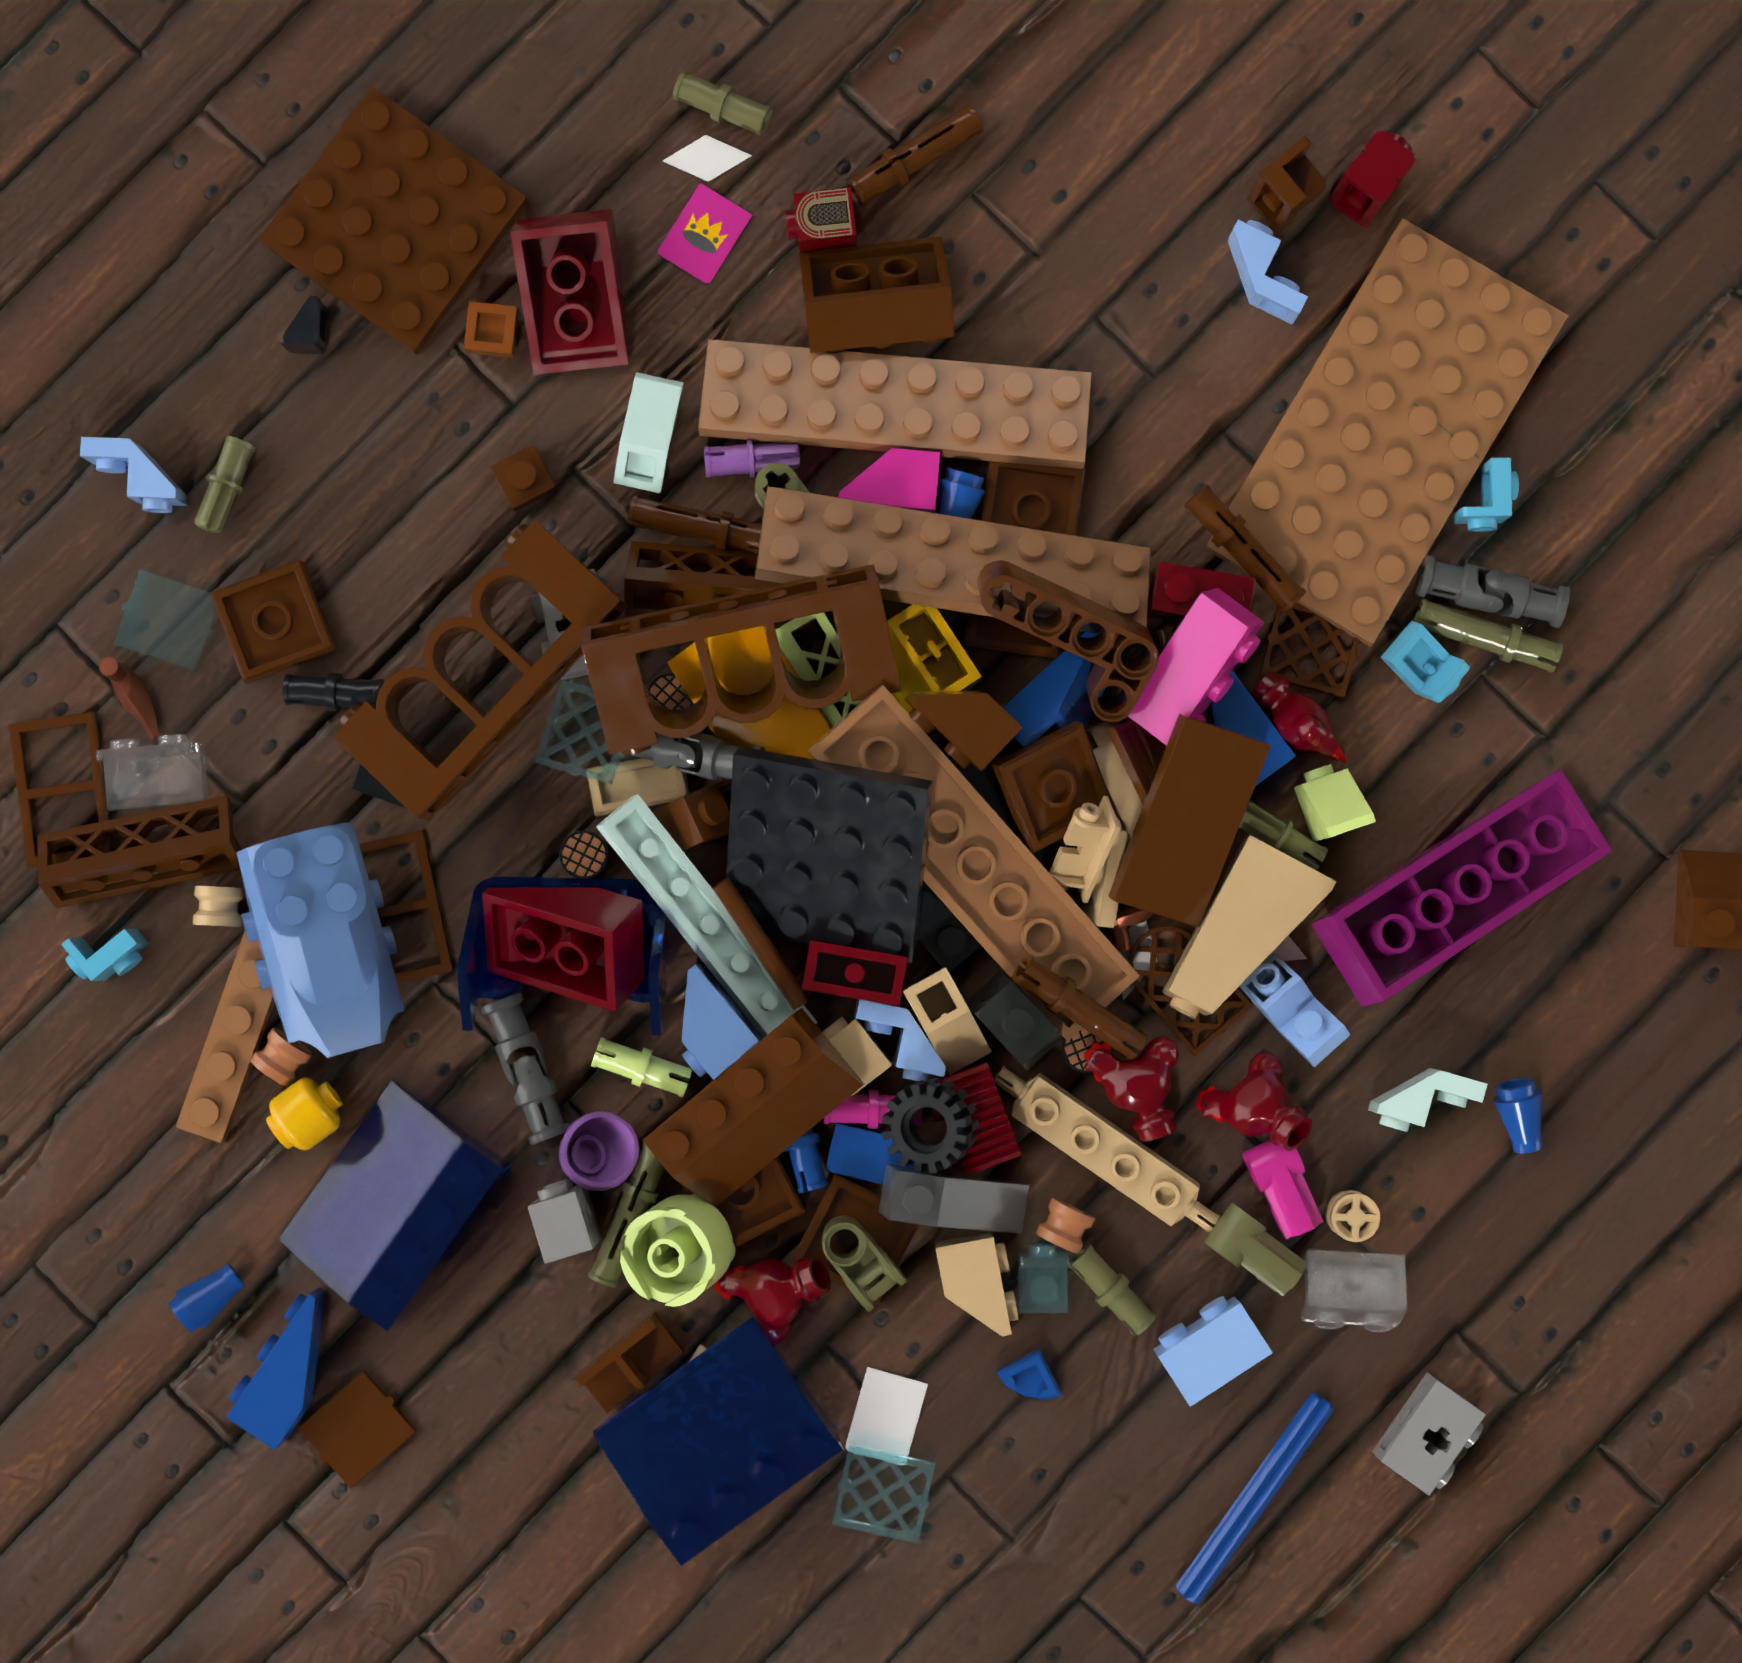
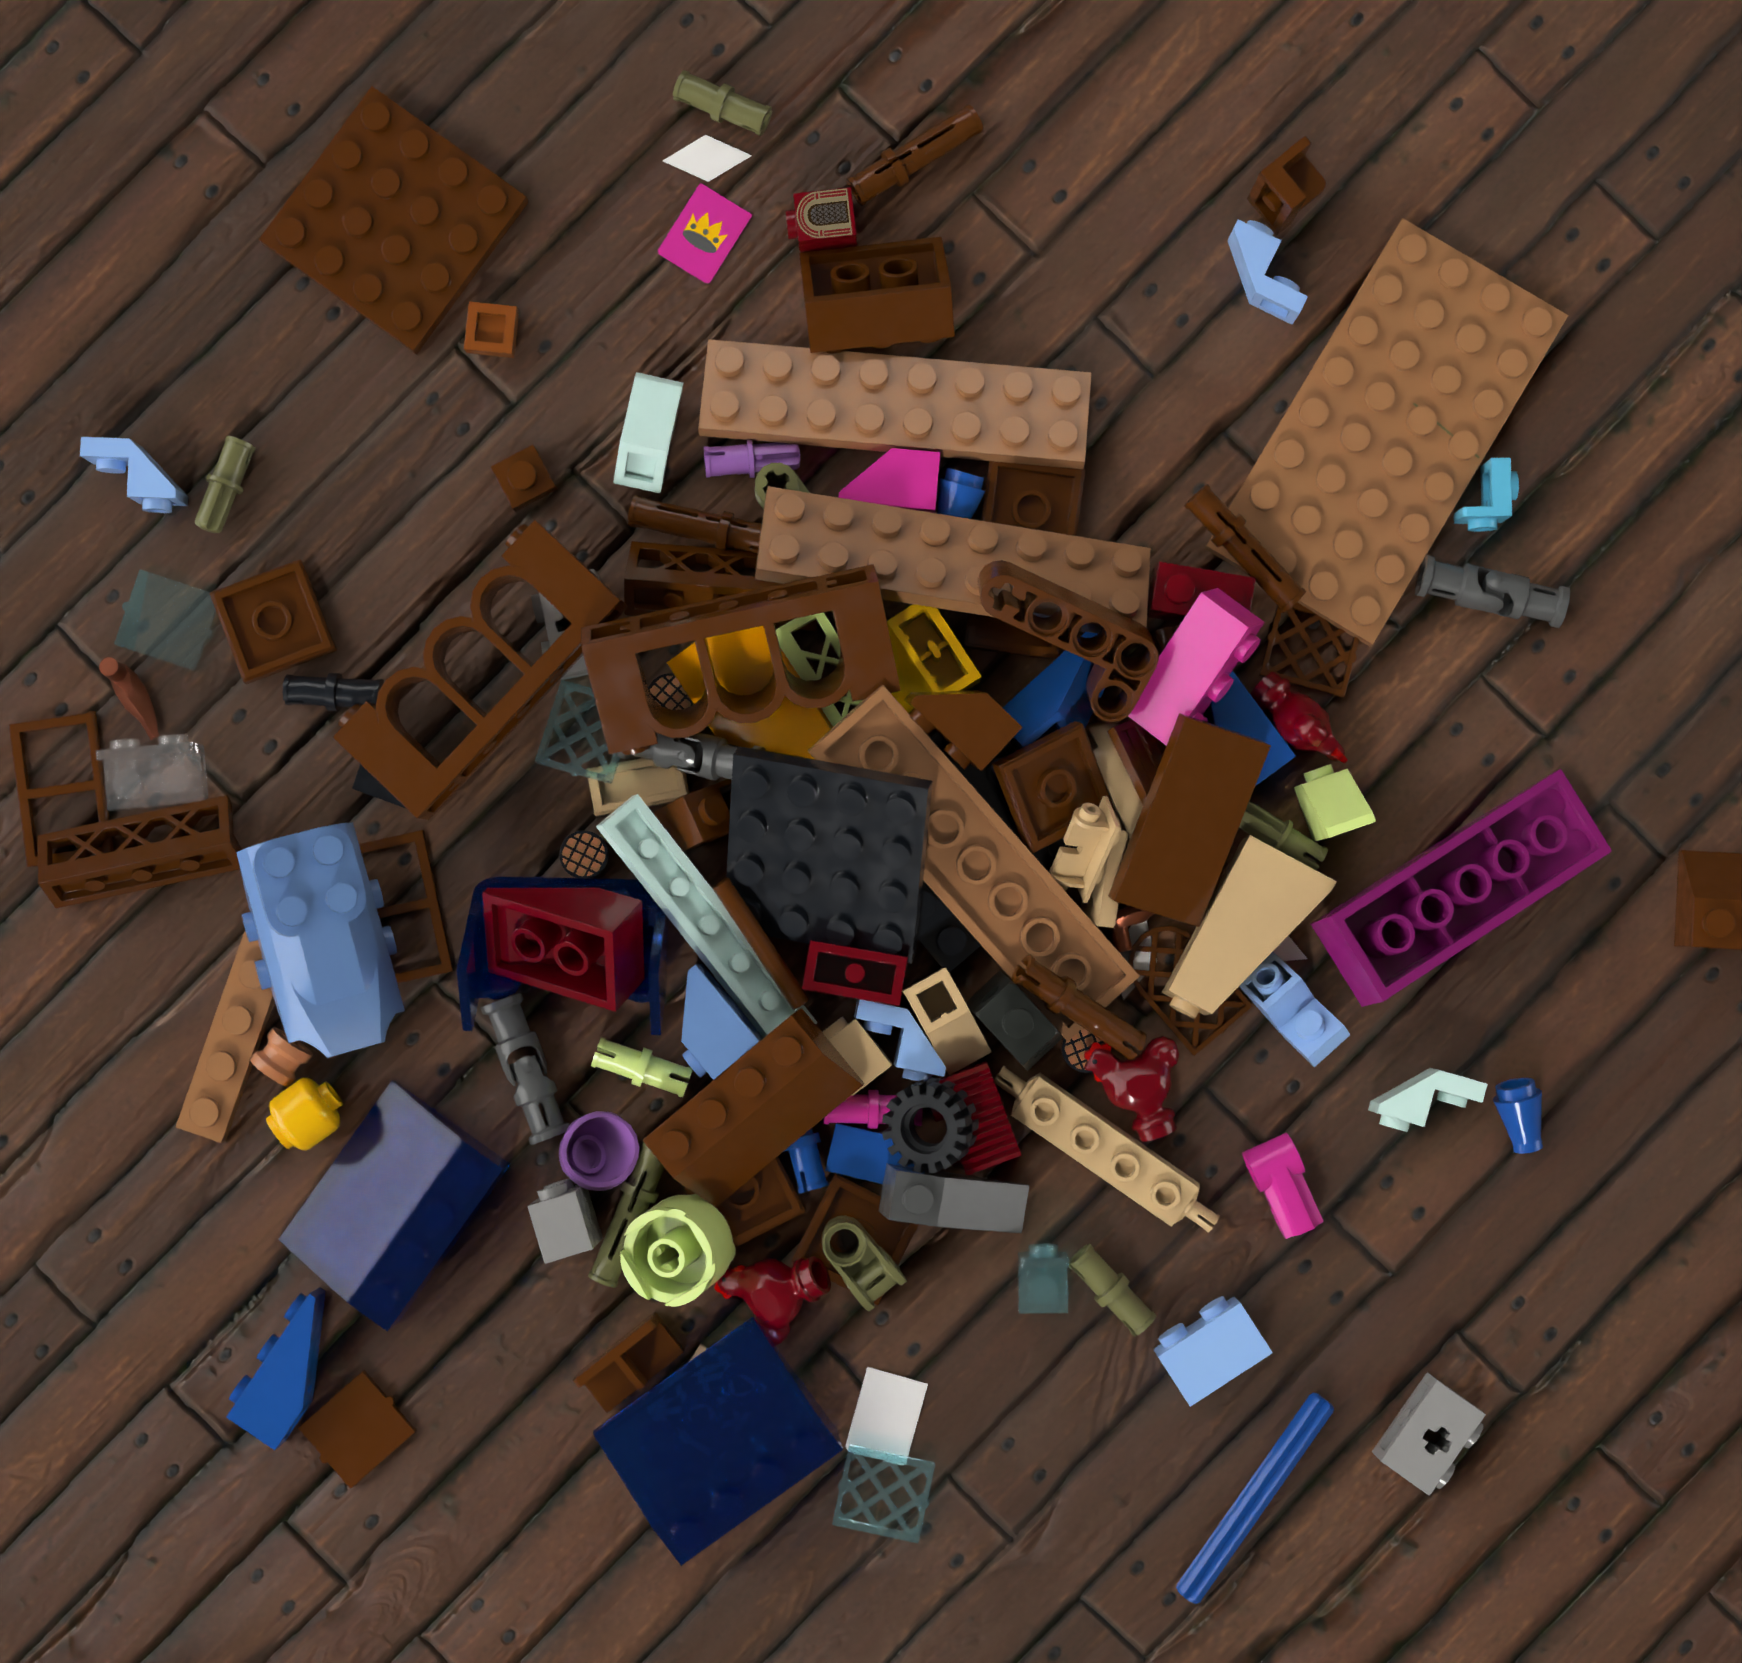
(116, 956): medium azure bracket -> none
(205, 1298): blue cone -> none
(218, 906): tan wheel -> none
(308, 329): black slope -> none
(571, 291): dark red slope -> none
(973, 1279): tan slope -> none
(1030, 1377): blue tile -> none
(1065, 1225): nougat wheel -> none
(1247, 1244): olive piece -> none
(1258, 1105): dark red animal -> none
(1354, 1290): clear bracket -> none
(1362, 1216): tan wheel -> none
(1373, 177): dark red brick -> none
(1424, 663): medium azure bracket -> none
(1490, 636): olive pin -> none

